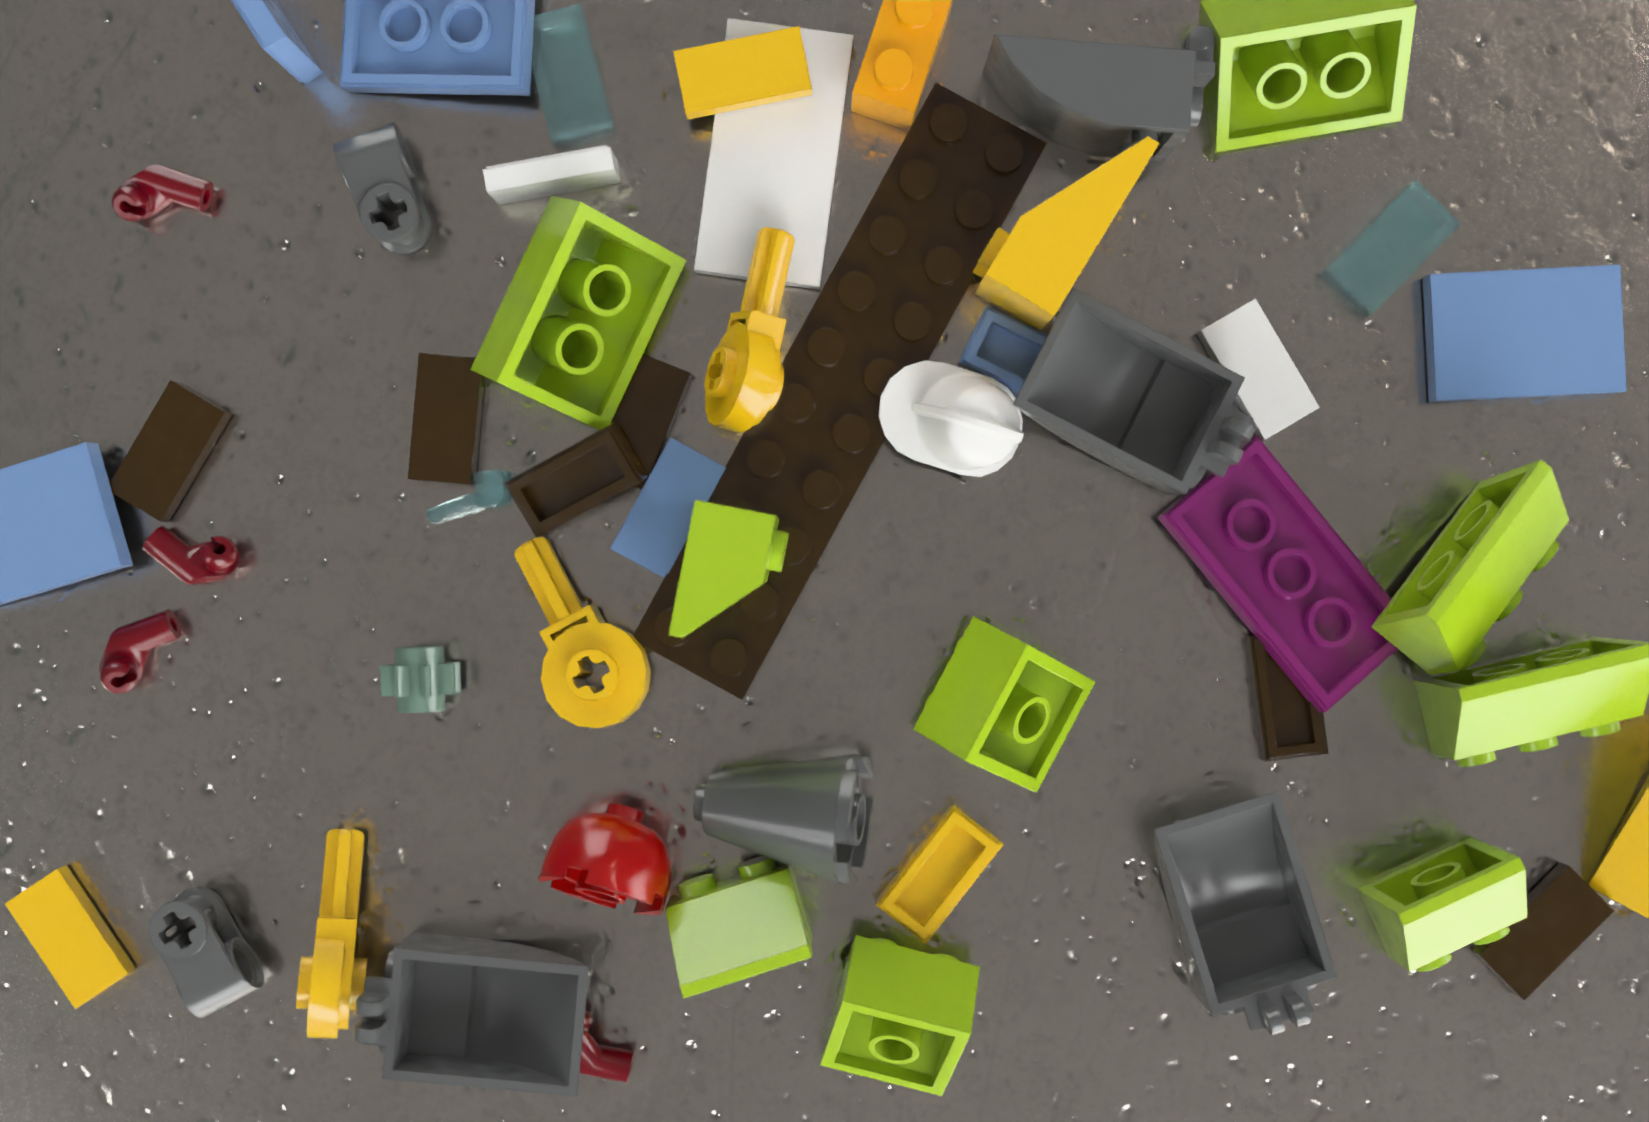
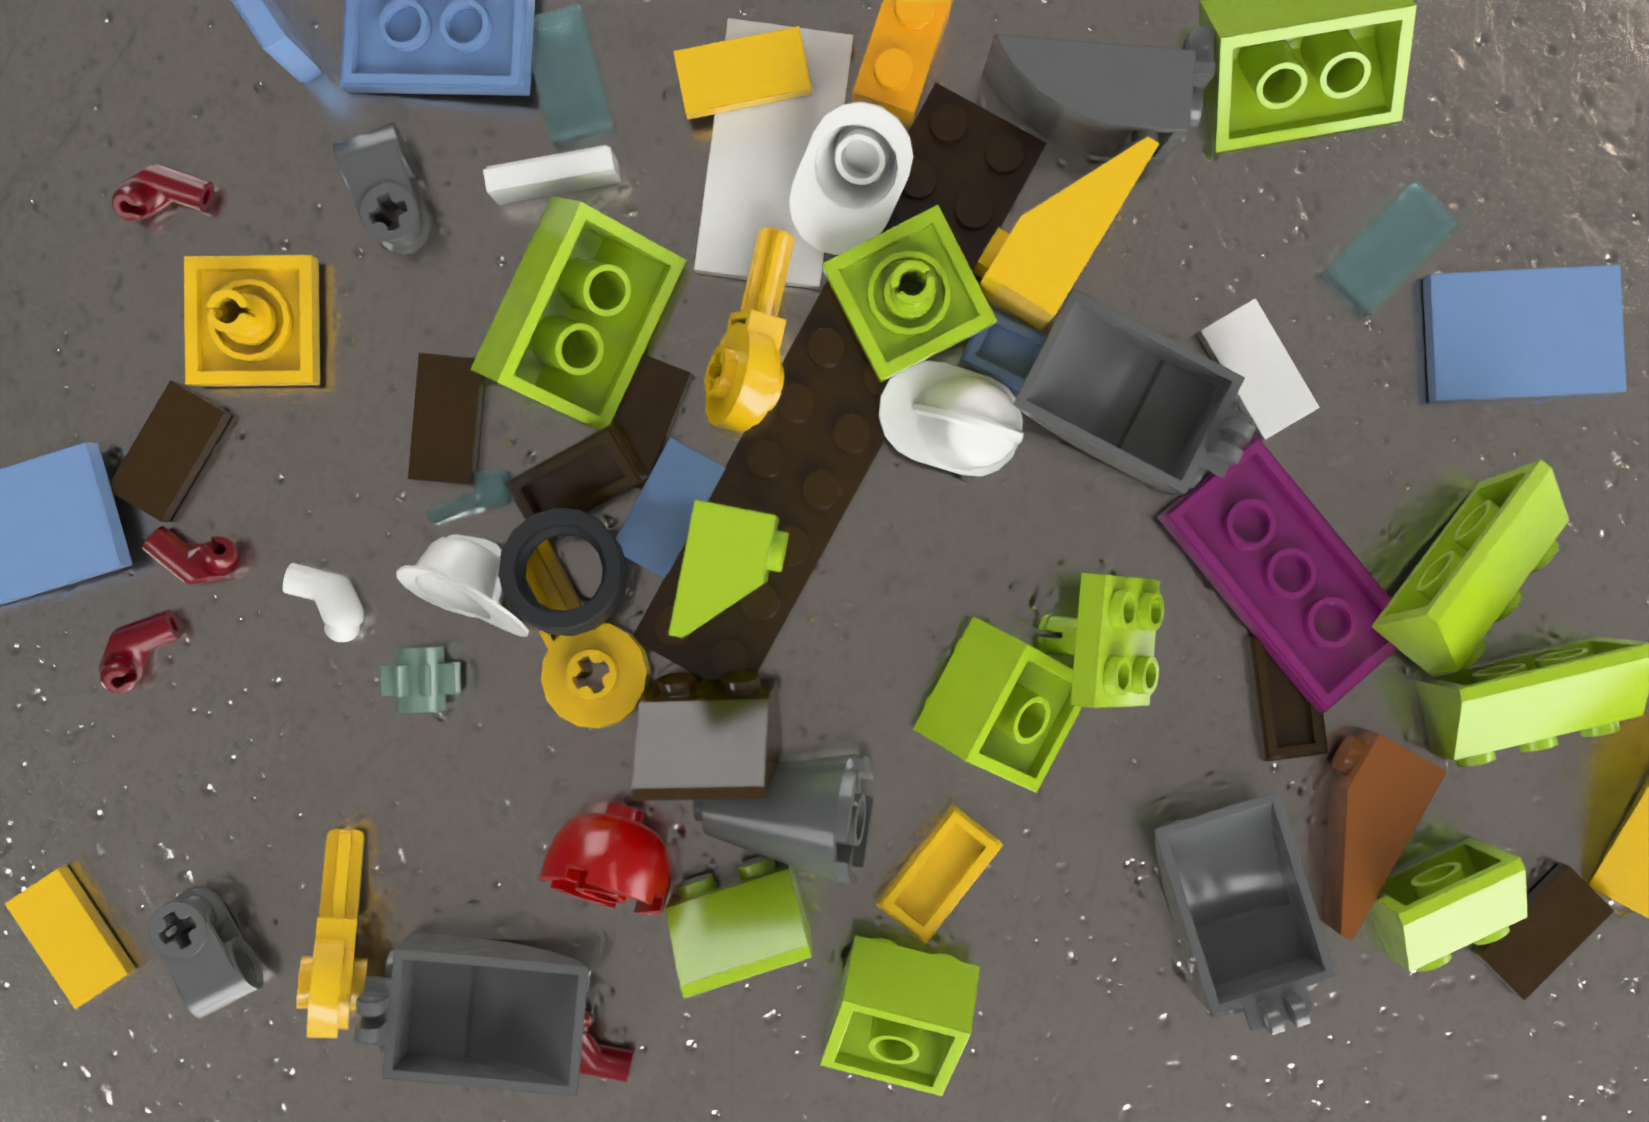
(251, 320): none -> yellow plate
(333, 596): none -> white arm
(462, 578): none -> white piece
(533, 533): none -> black tyre
(707, 738): none -> slope
(850, 177): none -> white piece
(909, 293): none -> lime plate
(1110, 640): none -> lime plate
(1371, 816): none -> dark orange slope

